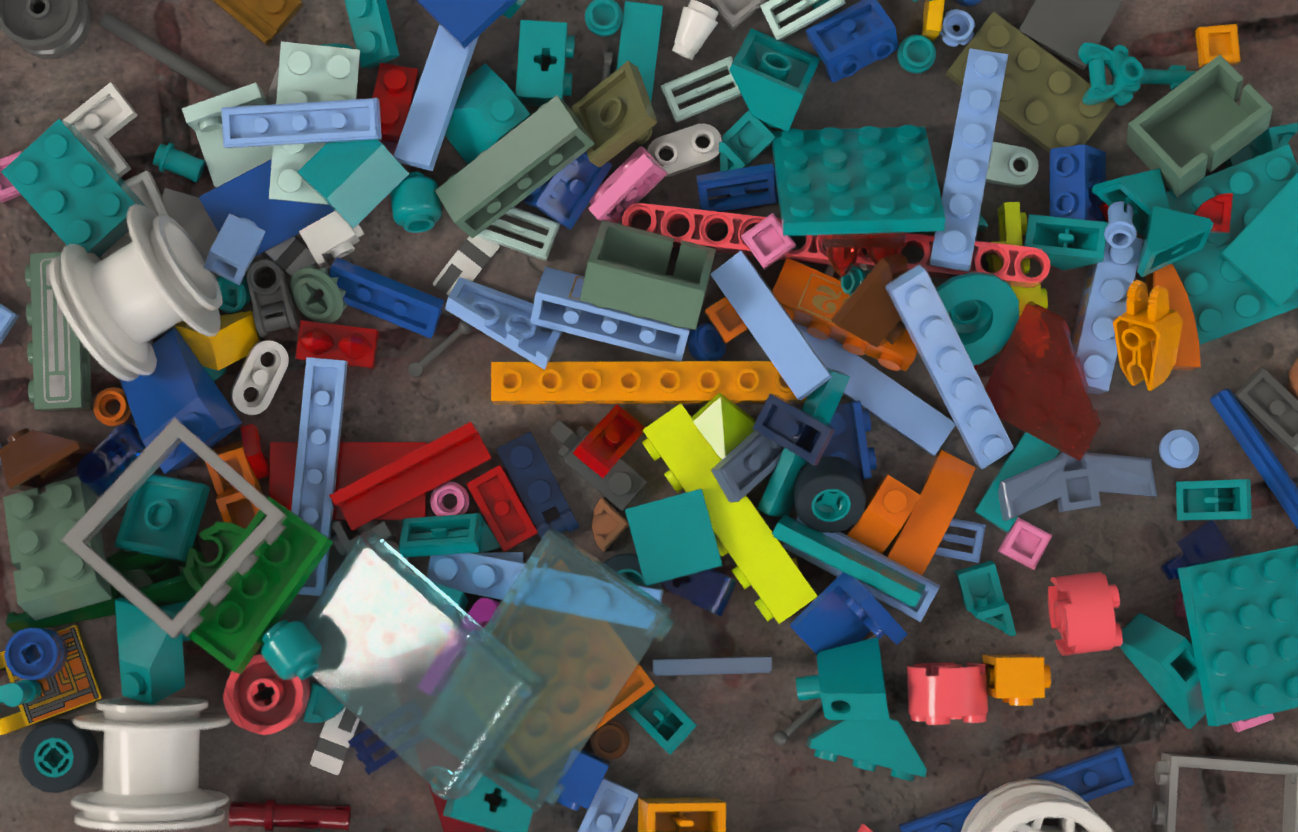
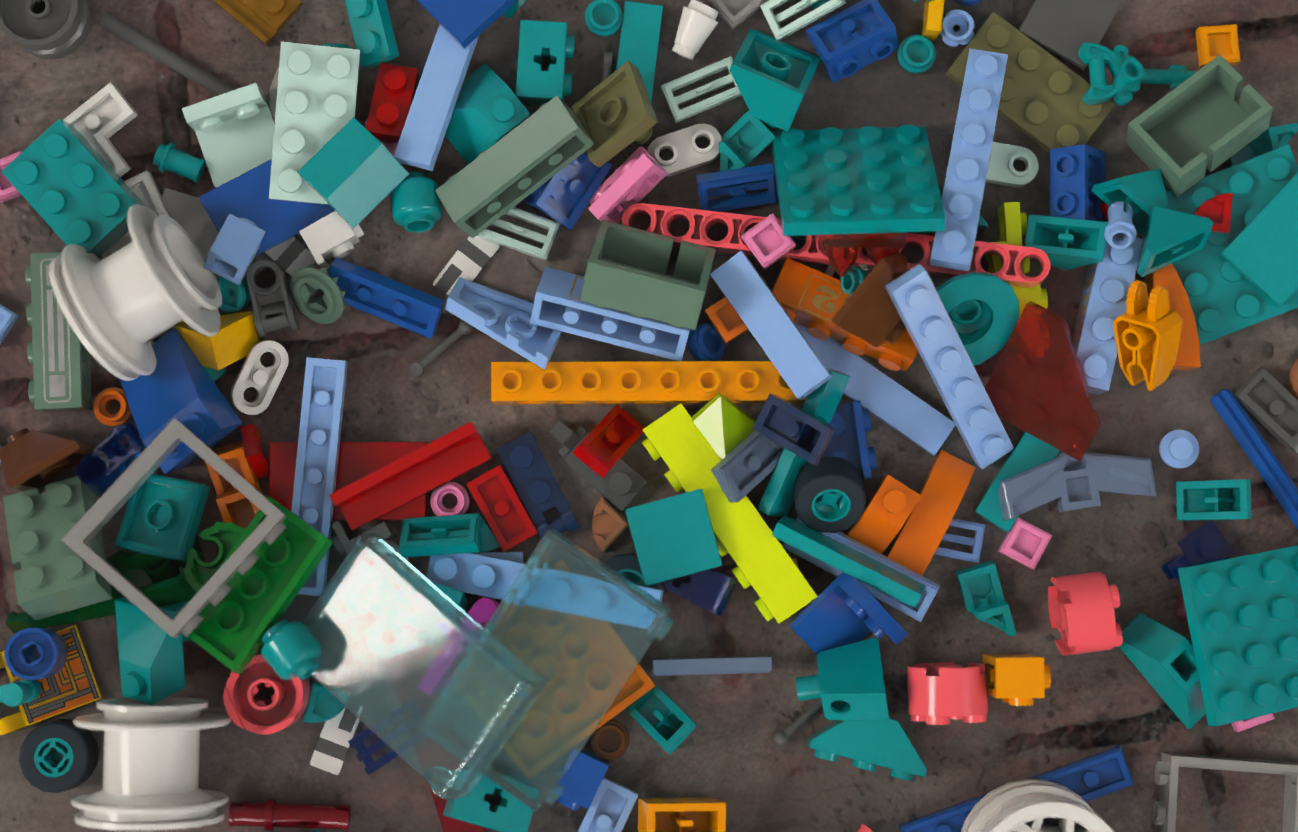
(301, 123): light blue tile -> none
(337, 342): red tile -> none

